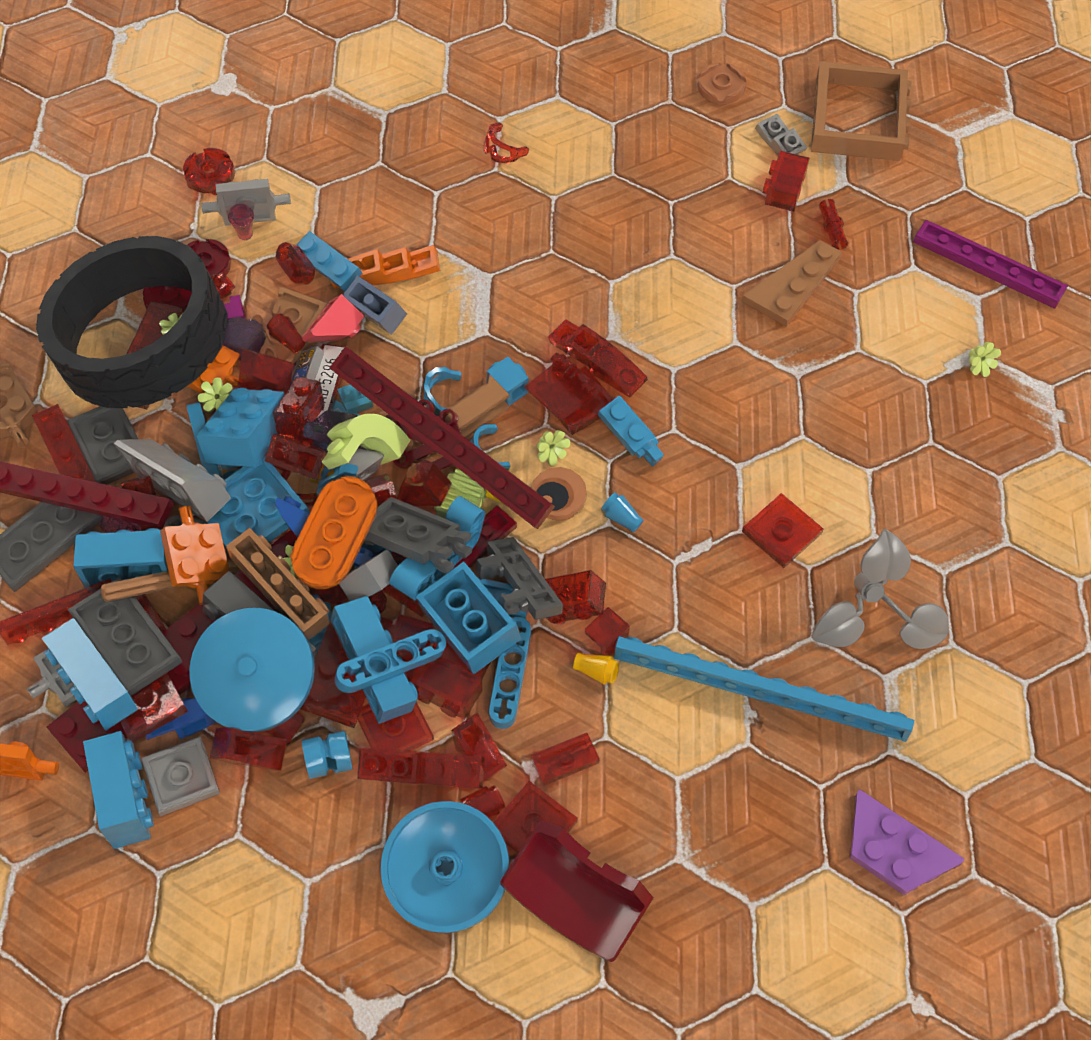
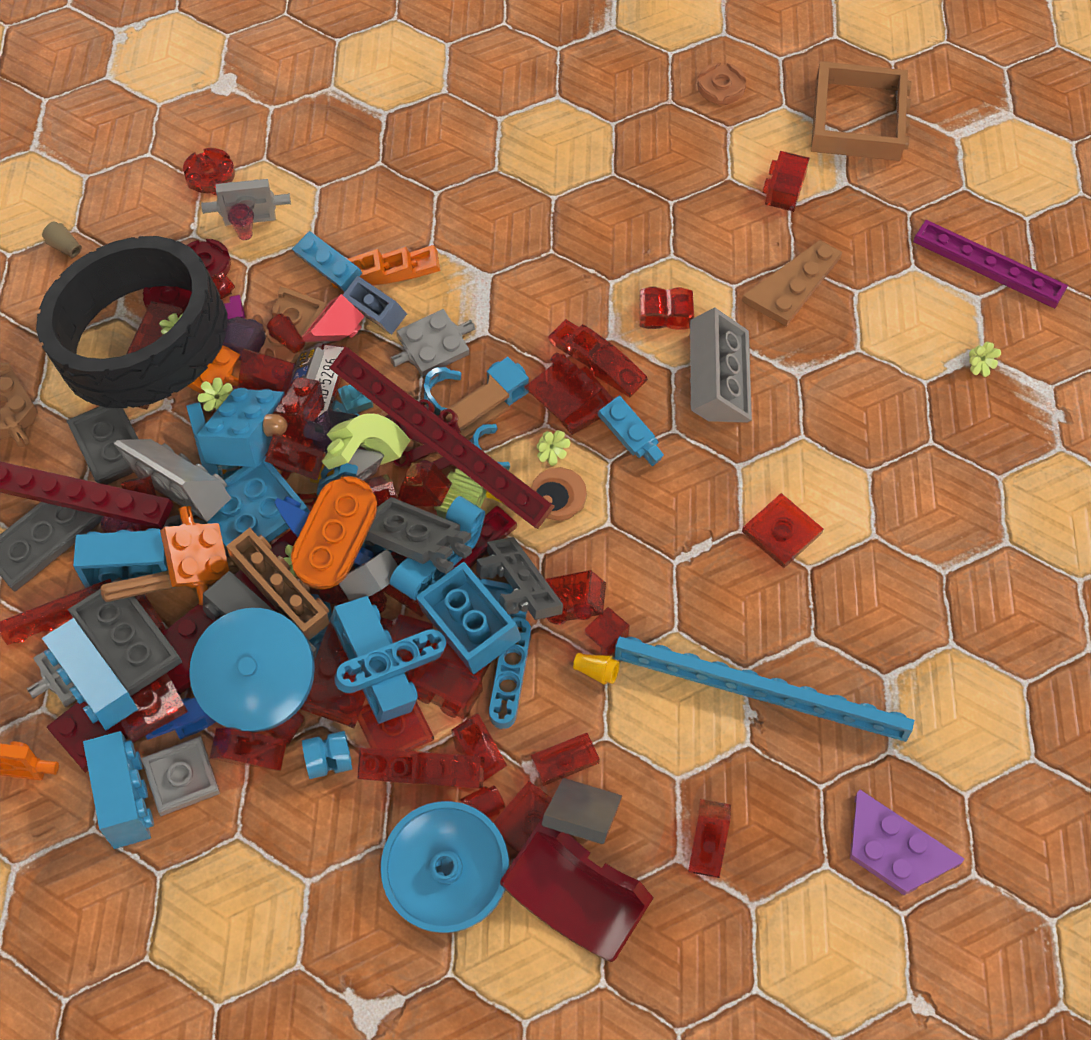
(60, 238): none -> dark tan cone
(62, 444): clear red plate -> none
(274, 424): none -> medium nougat hinge
(291, 267): clear red beam -> none
(432, 342): none -> light grey plate
(515, 153): clear red helmet -> none
(582, 811): none -> dark grey tile
(621, 512): dark azure cone -> none
(665, 308): none -> clear red brick
(710, 838): none -> clear red slope
(720, 368): none -> light grey slope
(779, 137): light grey slope -> none
(833, 224): clear red pin -> none
(882, 561): light grey plant -> none

